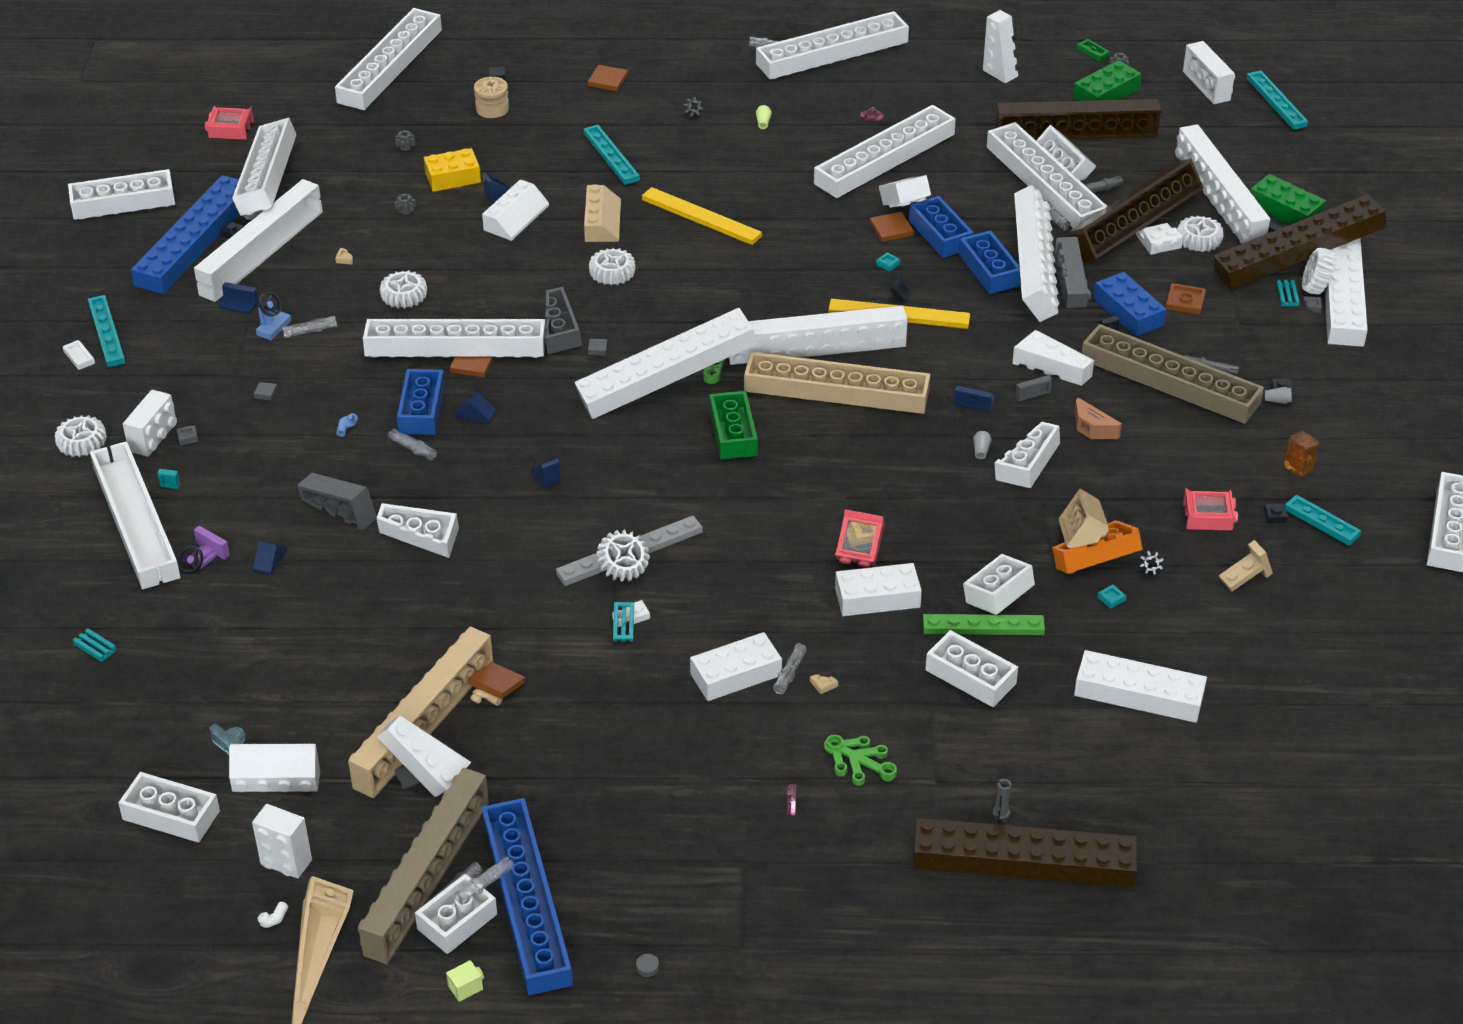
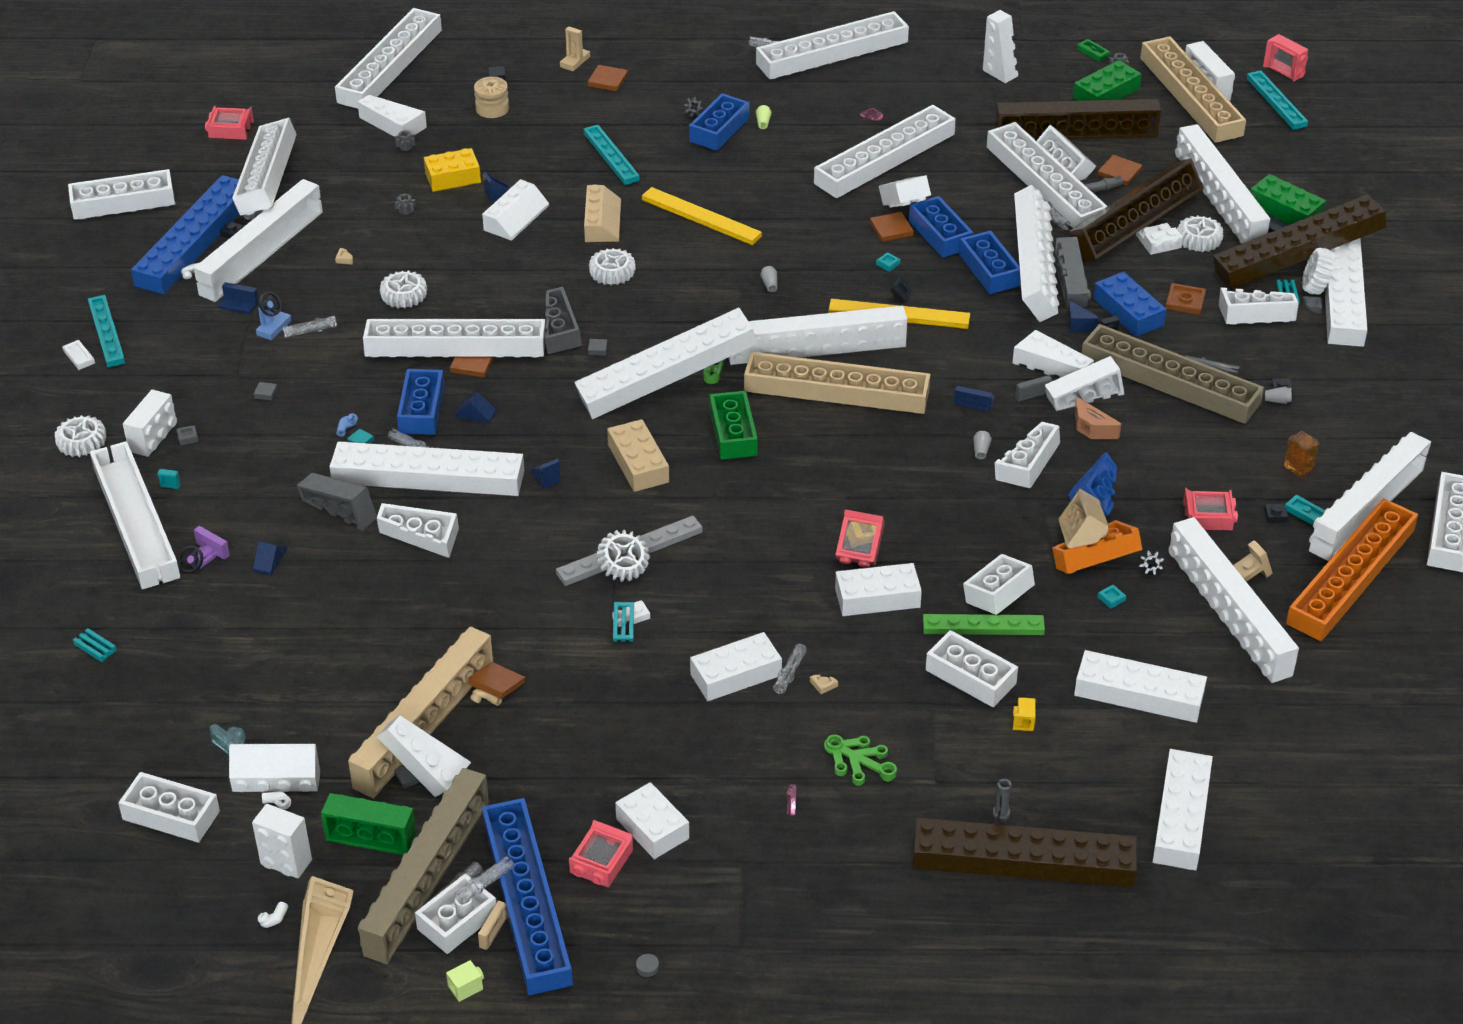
(186, 271): none -> white arm
(277, 798): none -> white arm
(361, 437): none -> teal tile
(368, 824): none -> green brick
(391, 116): none -> white wedge
(428, 468): none -> white brick
(492, 925): none -> tan tile
(575, 53): none -> tan bracket
(601, 854): none -> coral window
(638, 455): none -> tan brick
(652, 820): none -> white brick
(719, 122): none -> blue brick
(769, 277): none -> light grey cone
(1024, 714): none -> yellow brick
(1081, 319): none -> dark blue slope
(1088, 383): none -> white wedge
(1099, 482): none -> blue wedge
(1119, 166): none -> dark orange tile
(1182, 809): none -> white brick
(1193, 89): none -> tan brick
(1233, 600): none -> white brick
(1257, 306): none -> white wedge
(1286, 57): none -> coral window
(1351, 569): none -> orange brick
(1383, 481): none -> white piece

